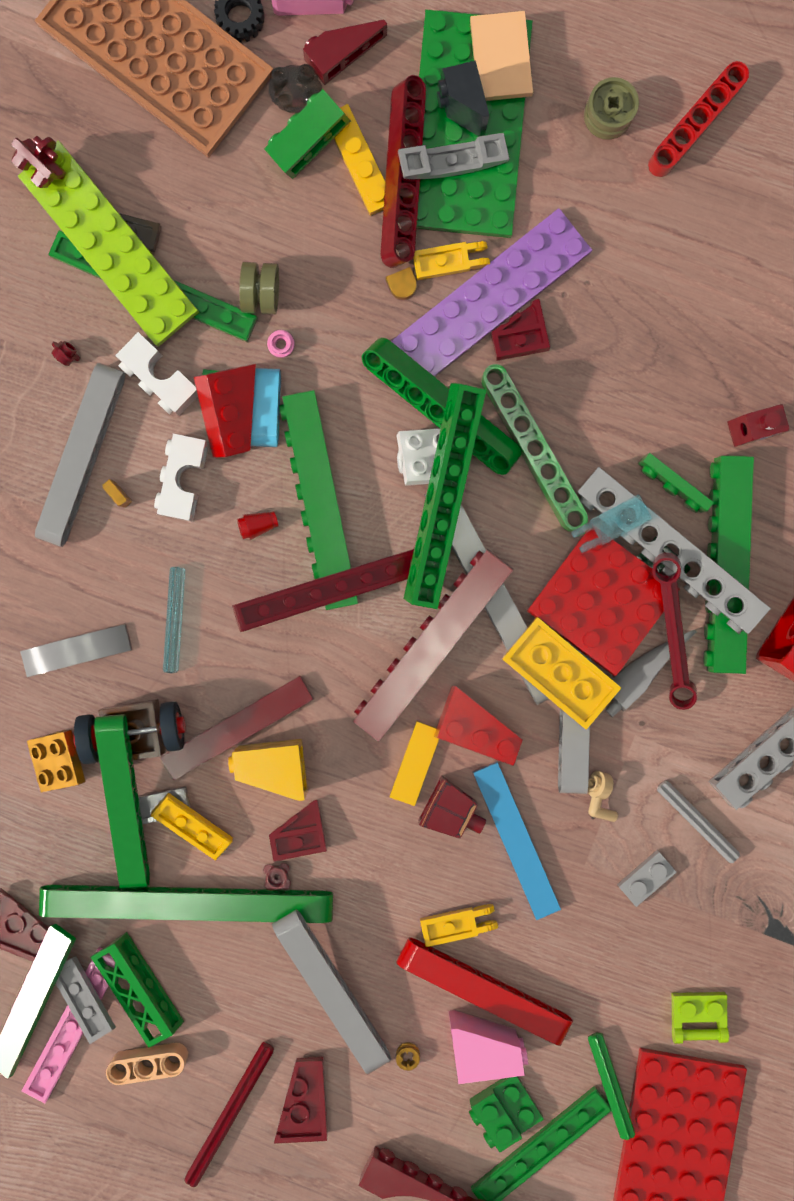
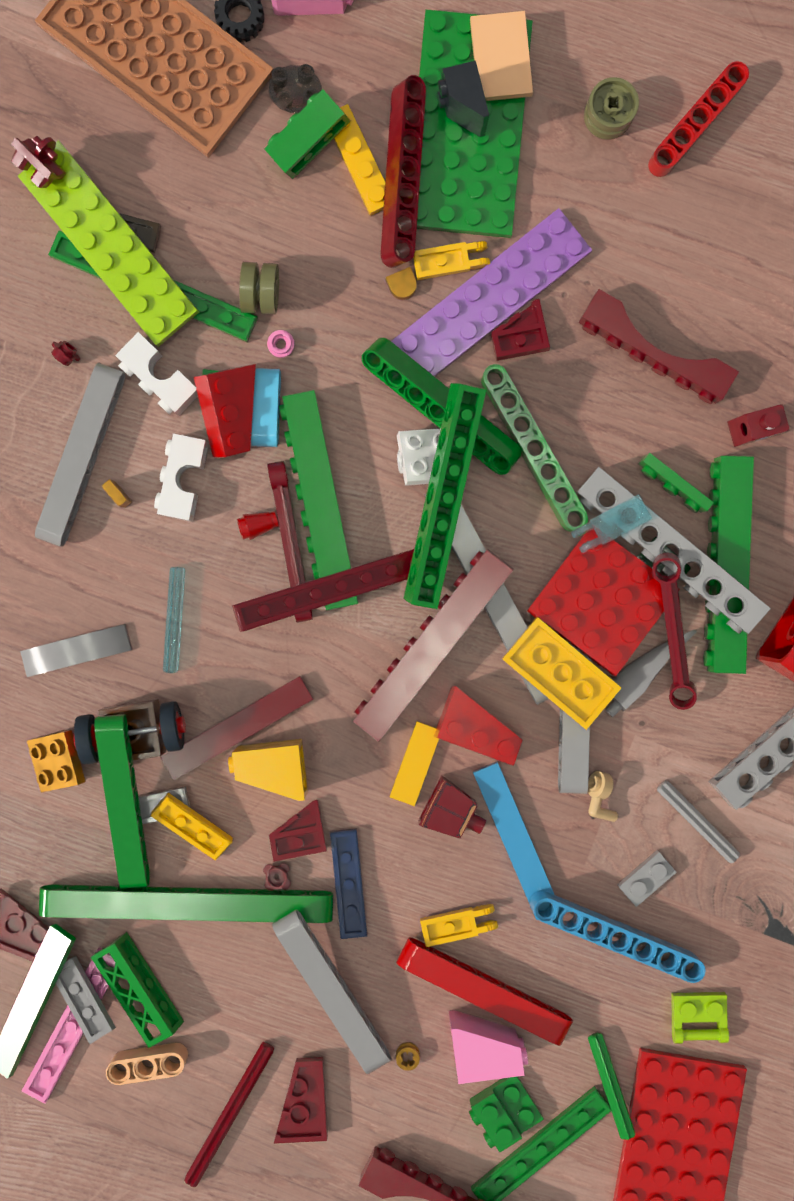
(288, 532): none -> dark red piece
(341, 47): dark red slope -> none
(348, 883): none -> dark blue tile
(453, 159): light grey slope -> none
(609, 319): none -> dark red arch
(626, 945): none -> dark azure beam

